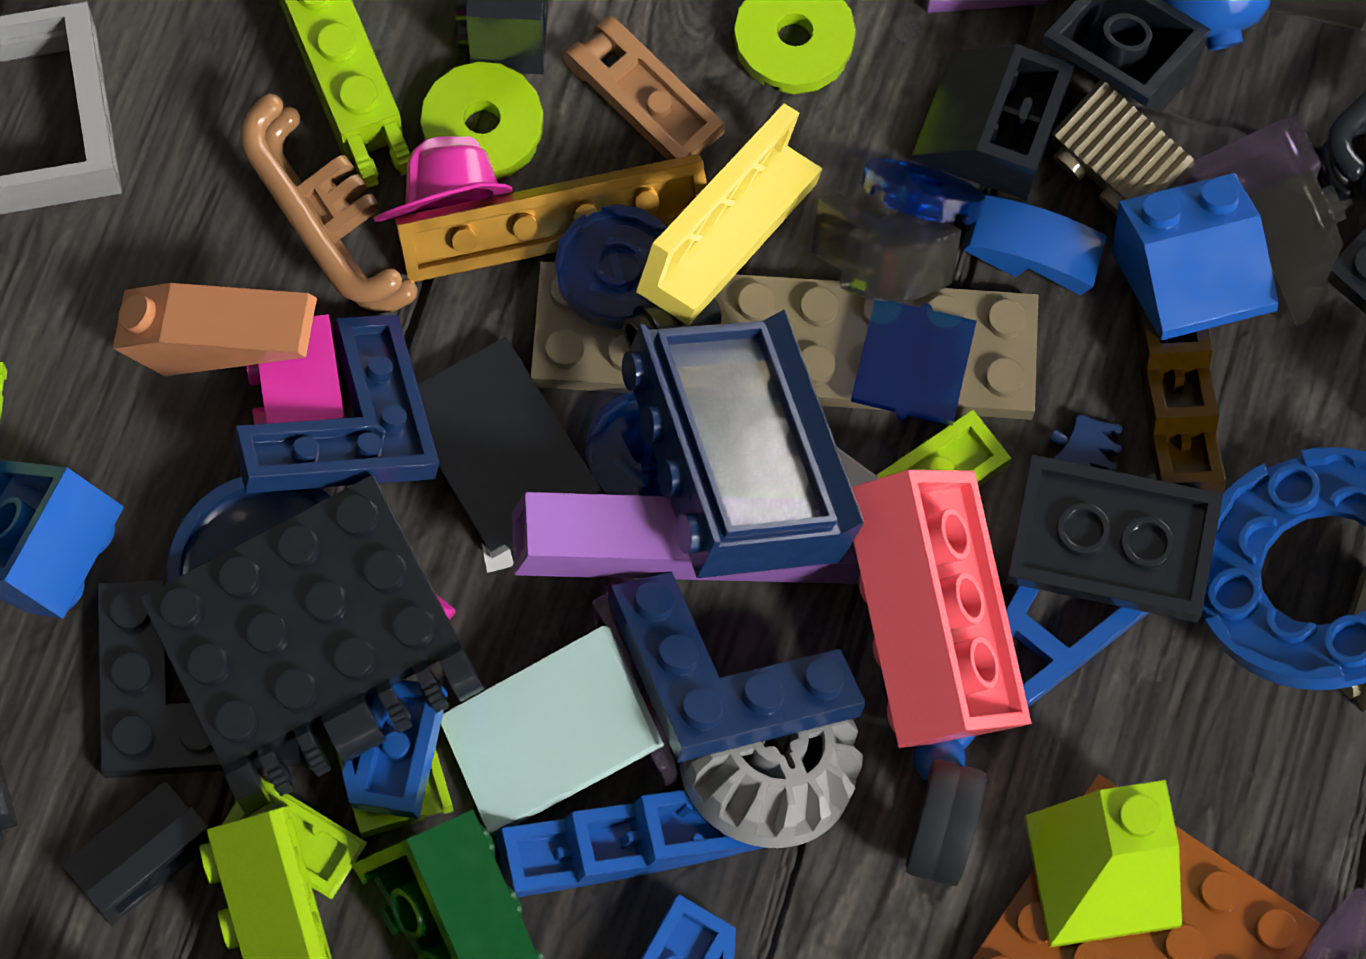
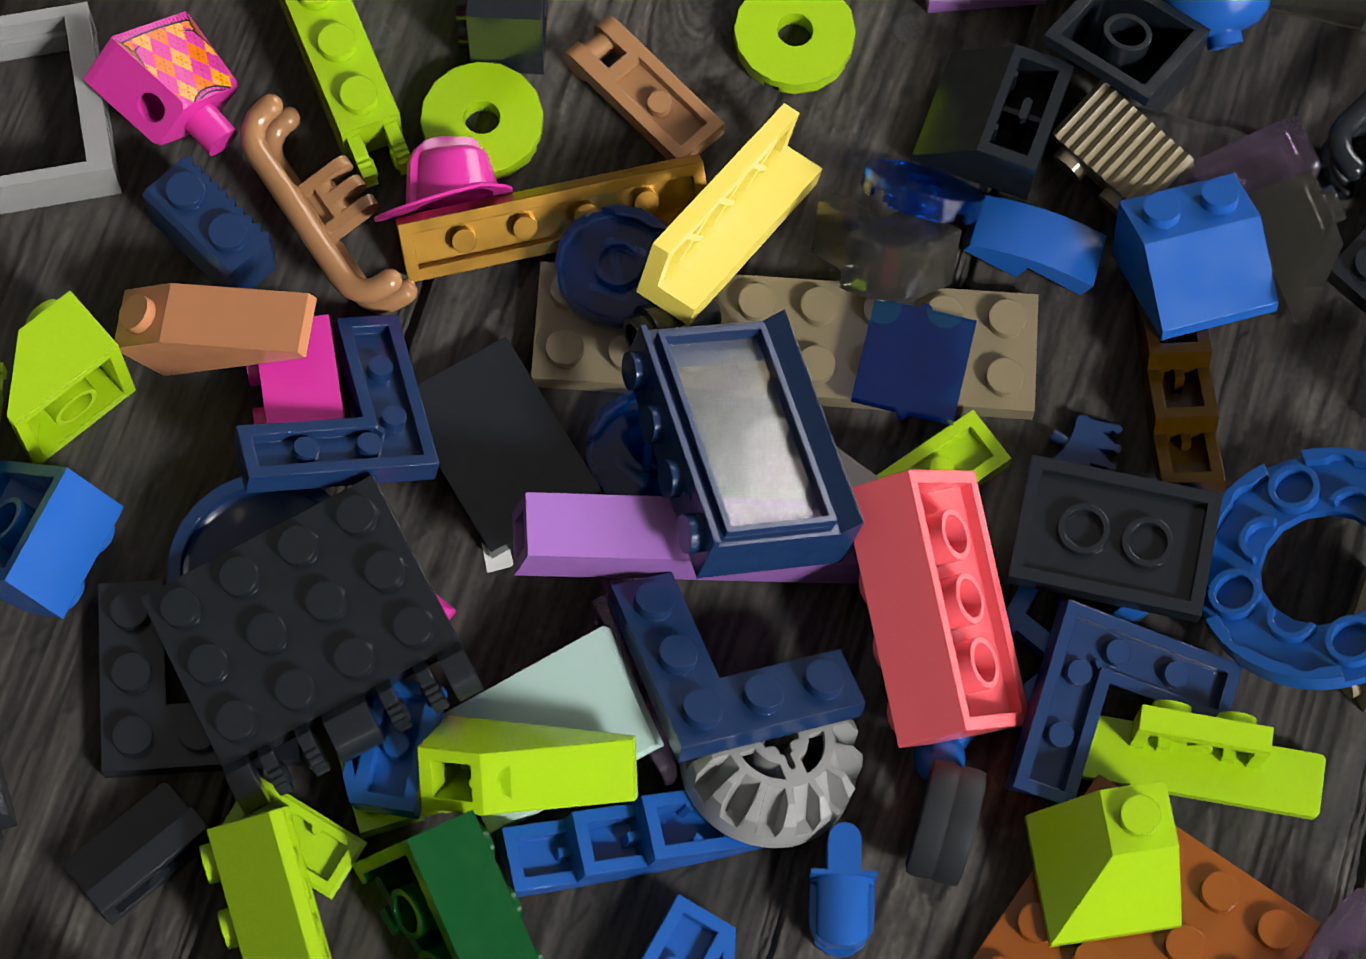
(63, 377): none -> lime slope
(167, 83): none -> dark pink torso
(210, 227): none -> dark blue brick
(523, 767): none -> lime slope
(841, 895): none -> blue arm
(1081, 661): none -> dark blue plate
(1207, 759): none -> lime bracket

